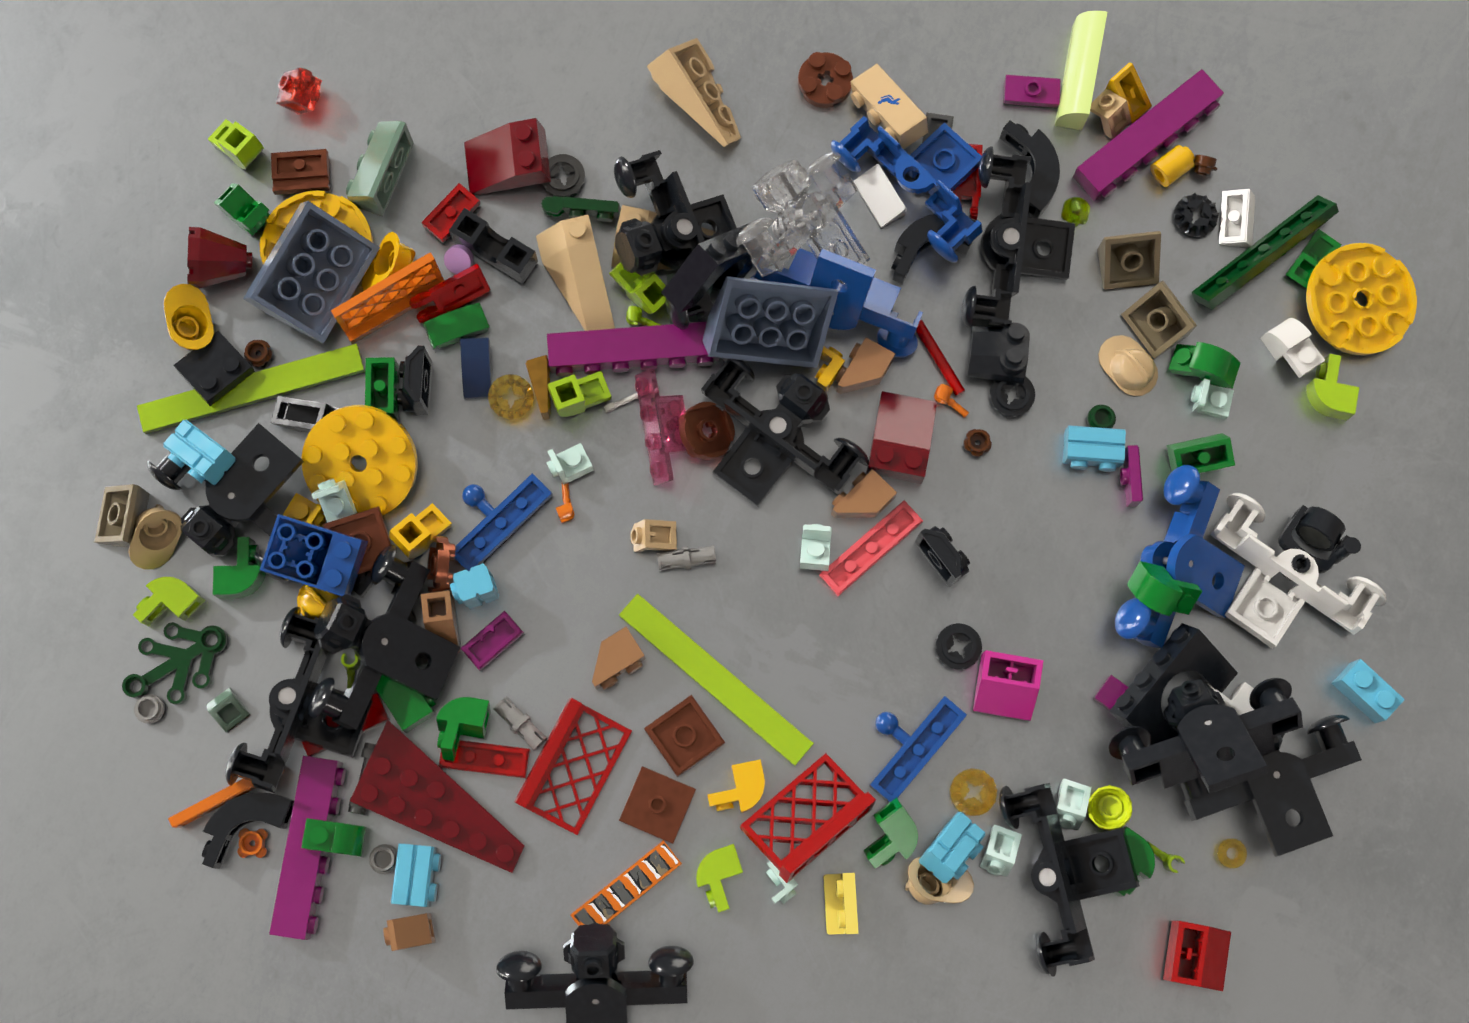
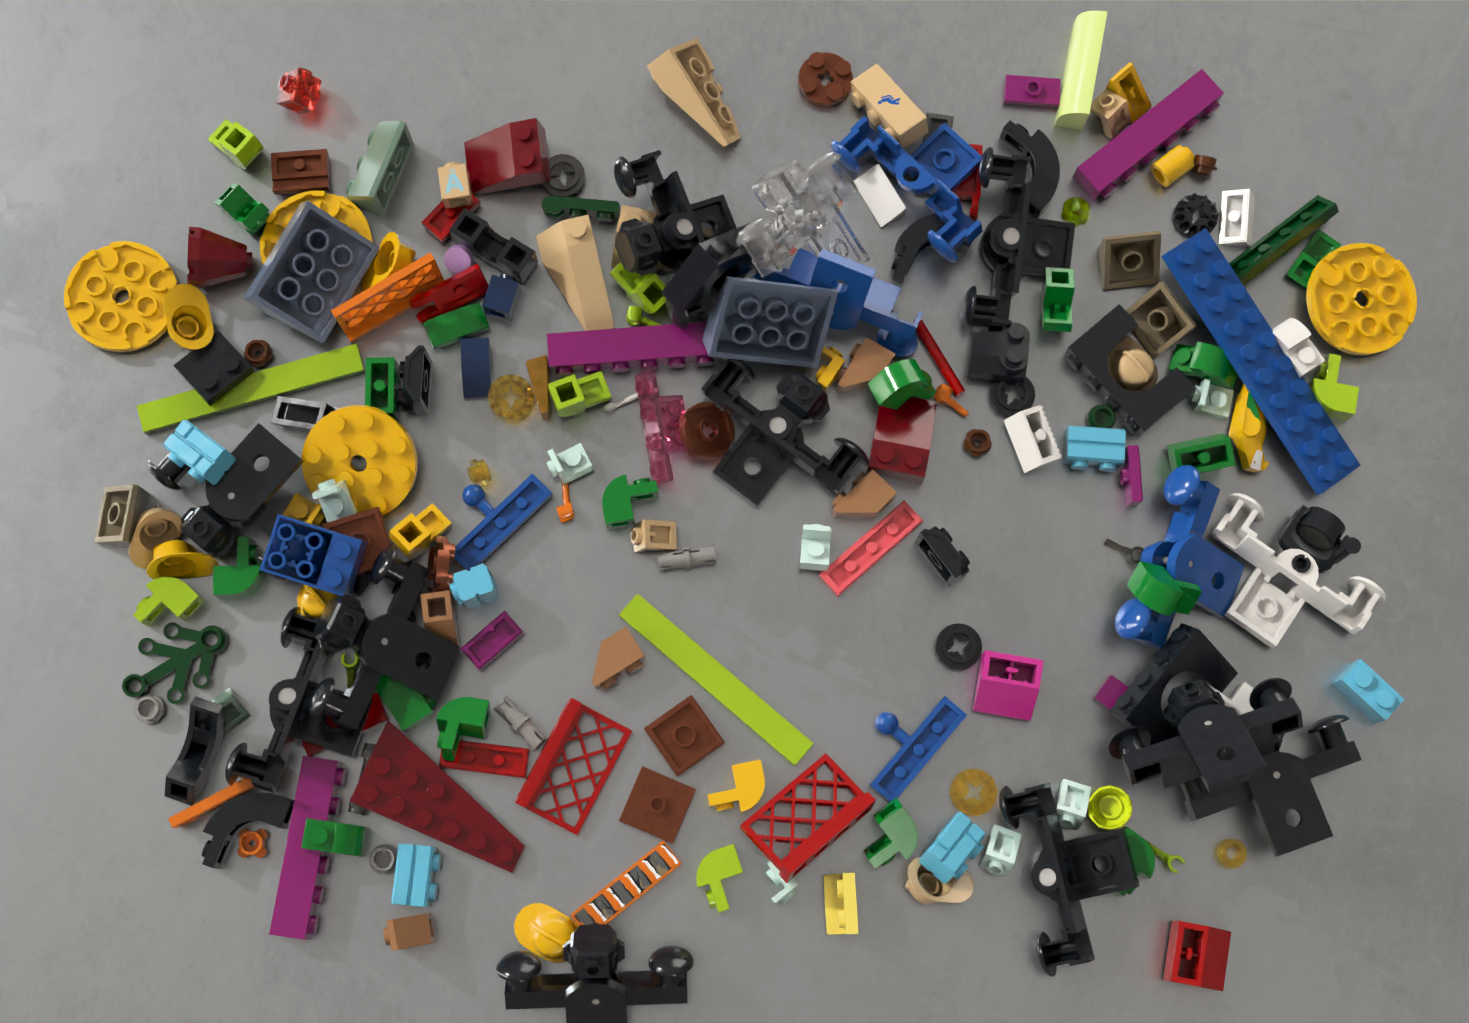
(93, 289): none -> yellow plate
(179, 560): none -> yellow piece
(198, 753): none -> black arch
(455, 185): none -> tan brick
(479, 472): none -> clear yellow plate
(502, 297): none -> dark blue brick
(544, 931): none -> yellow piece
(618, 499): none -> green brick
(900, 382): none -> green brick
(1032, 438): none -> white brick
(1056, 299): none -> green brick
(1128, 552): none -> clear smoke hand
(1140, 408): none -> black arch
(1248, 432): none -> yellow animal
(1260, 361): none -> blue plate

